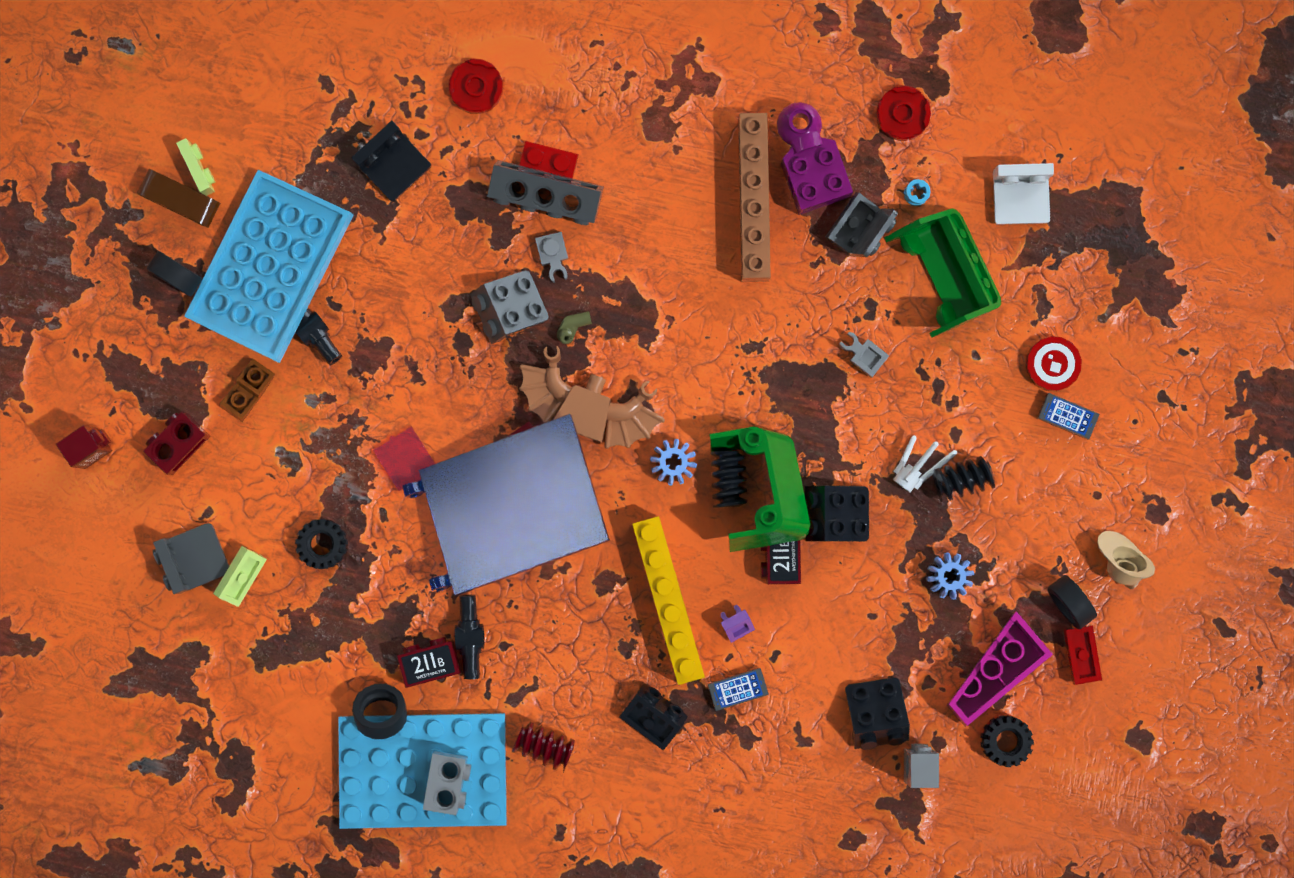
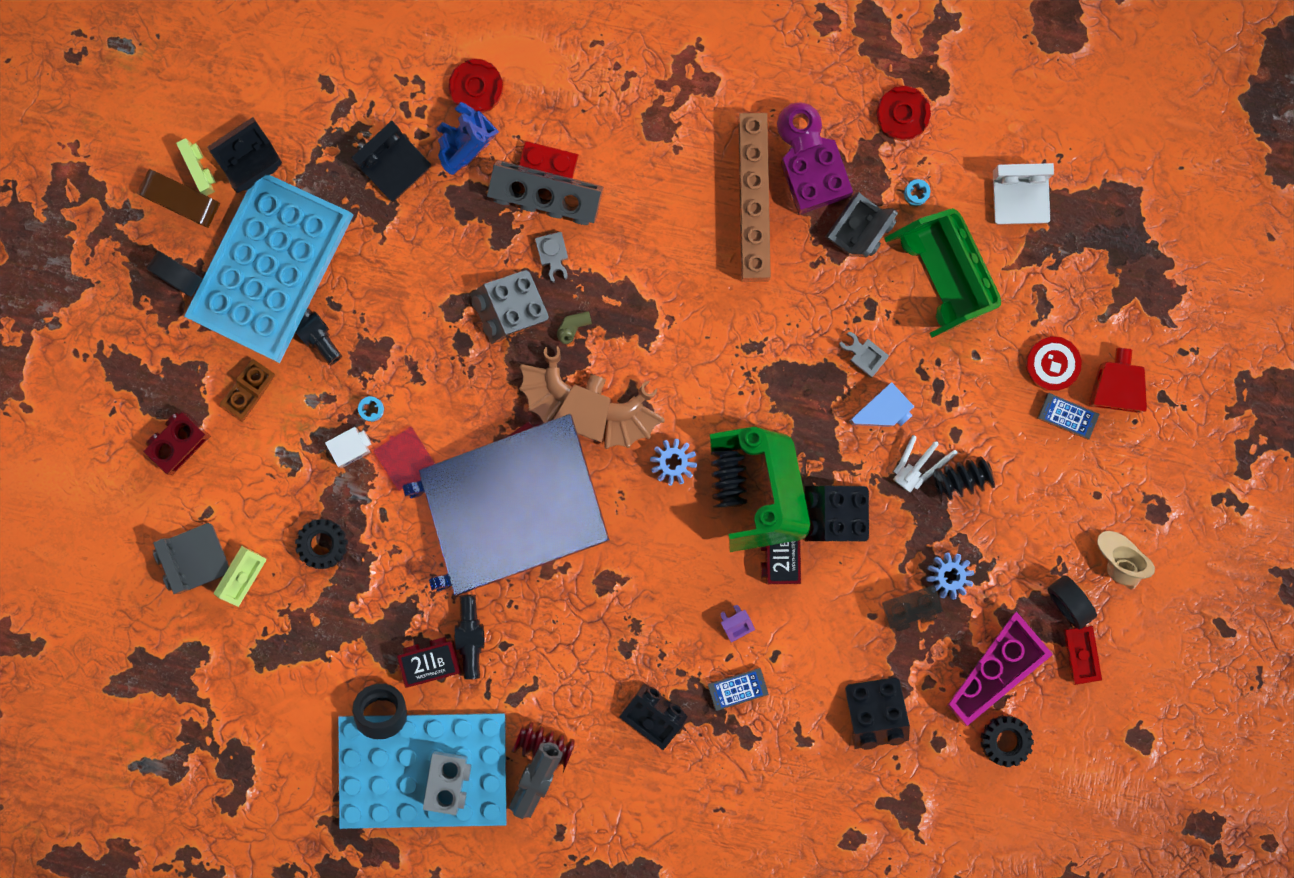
(84, 446): dark red brick -> none
(245, 155): none -> black bracket
(349, 446): none -> white brick
(367, 401): none -> medium azure bush
(464, 143): none -> blue piece
(535, 780): none -> dark grey piece
(668, 600): yellow brick -> none
(885, 409): none -> light blue slope
(911, 607): none -> clear smoke bracket
(921, 766): light grey brick -> none
(1120, 385): none -> red torso

